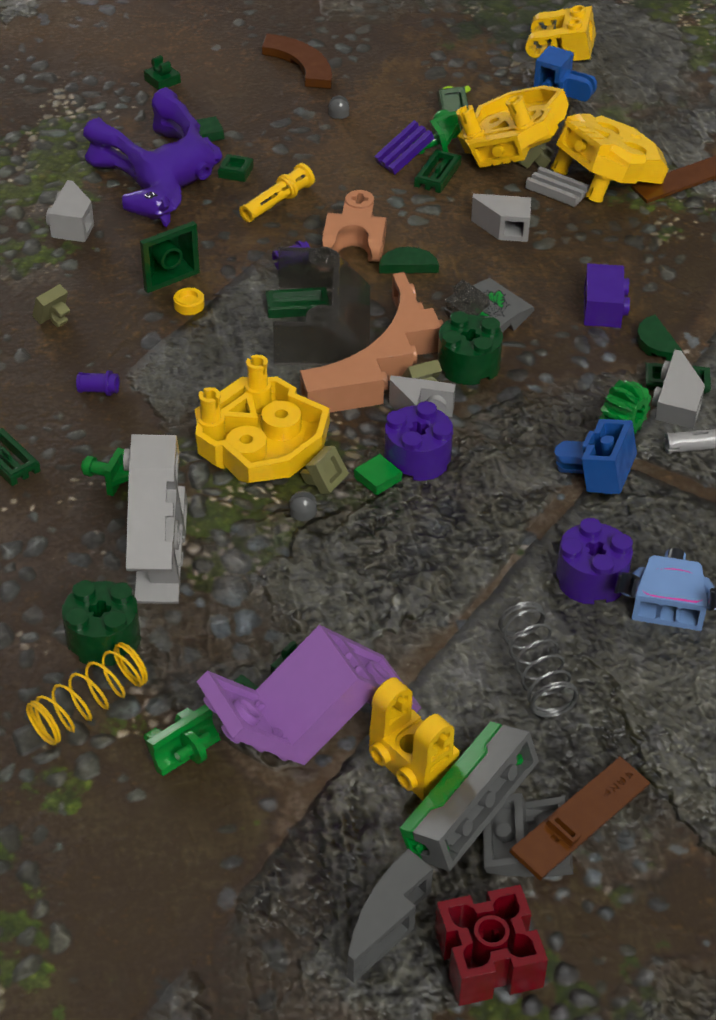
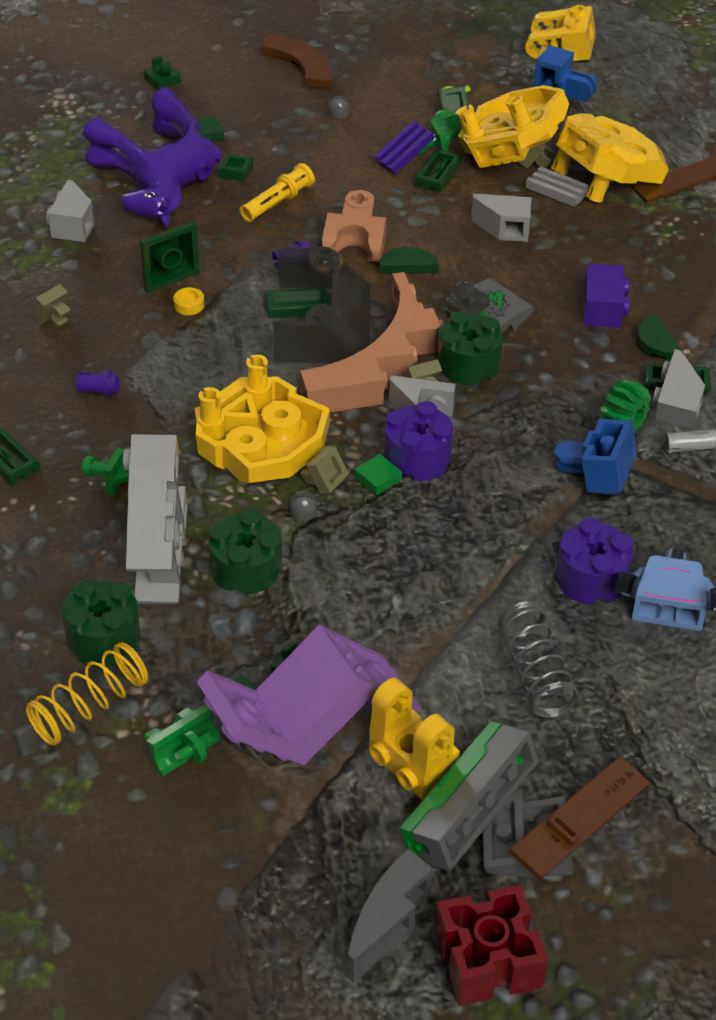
(245, 552): none -> dark green brick

